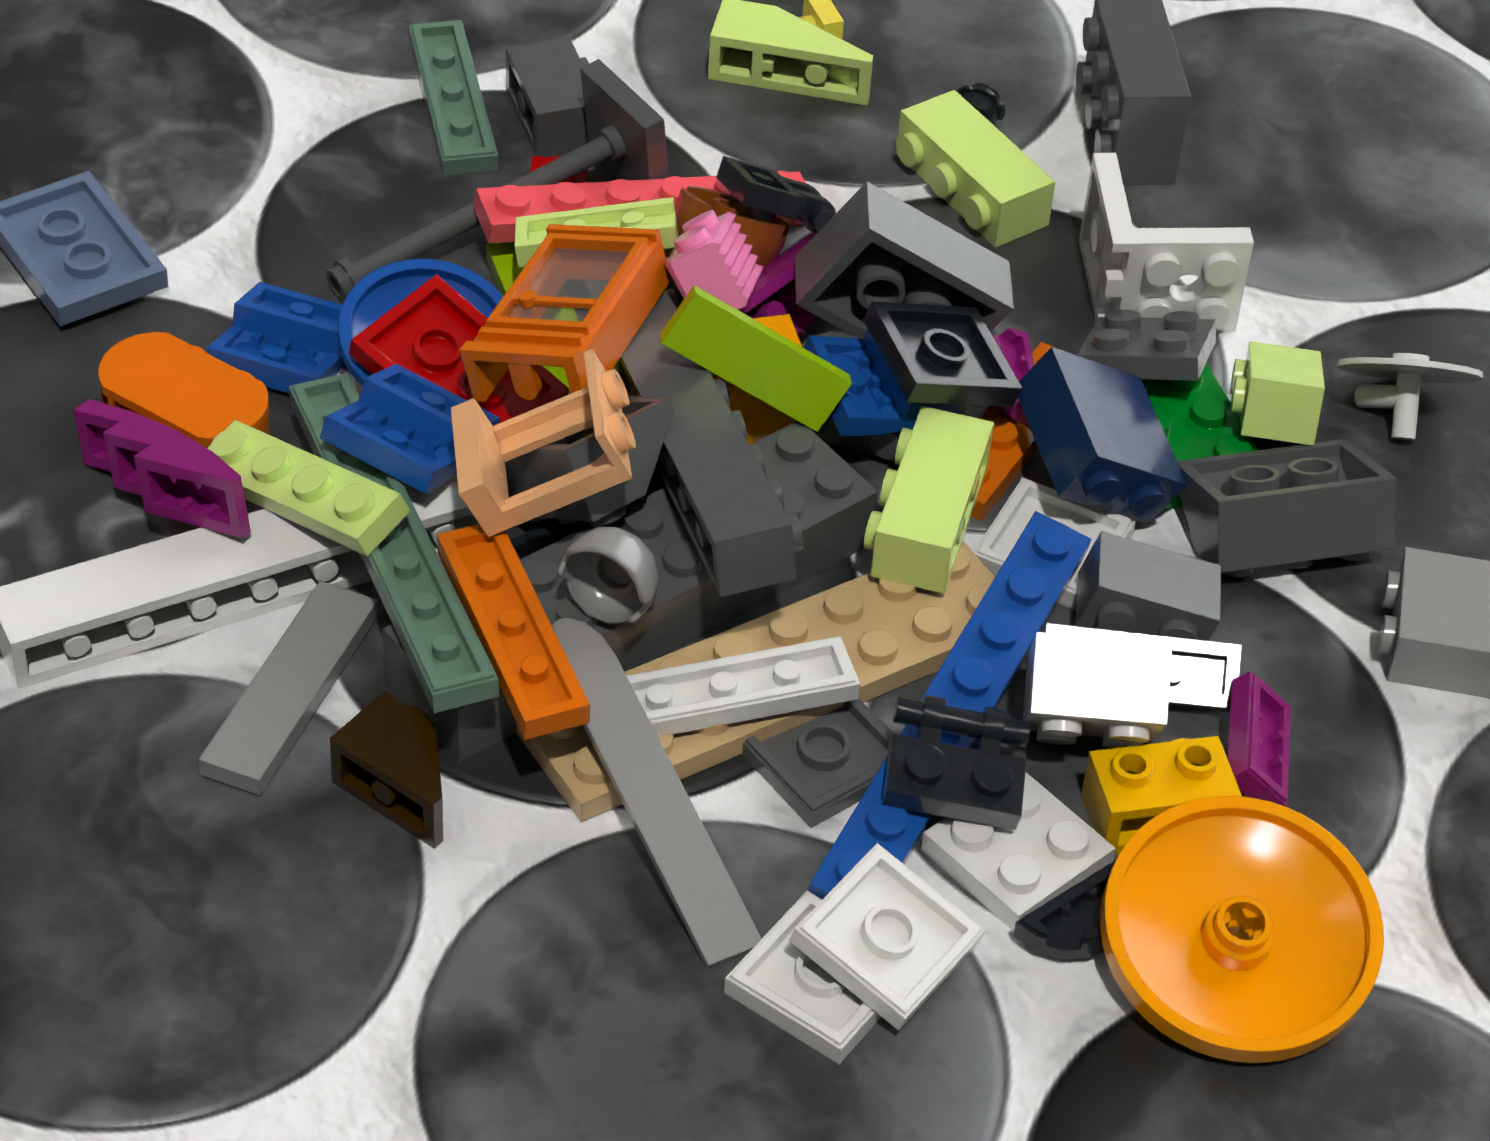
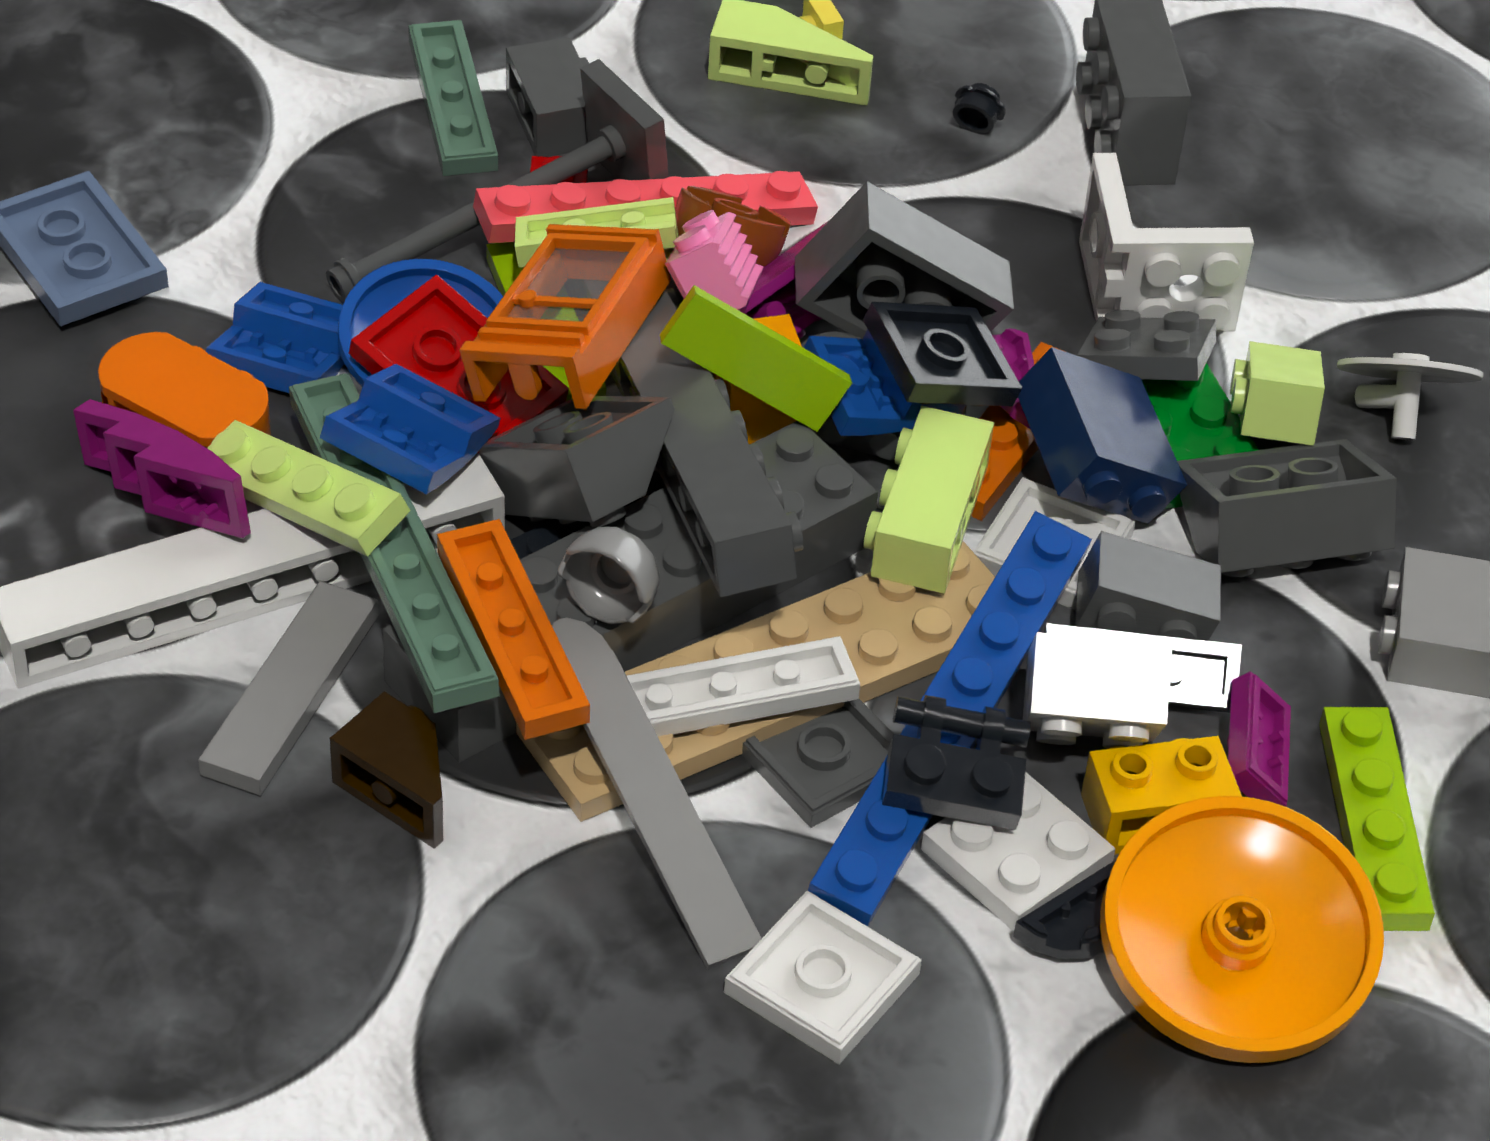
(485, 449): light nougat panel -> none
(770, 194): black plate -> none
(887, 936): white tile -> none
(975, 168): yellowish green brick -> none
(1377, 812): none -> lime plate

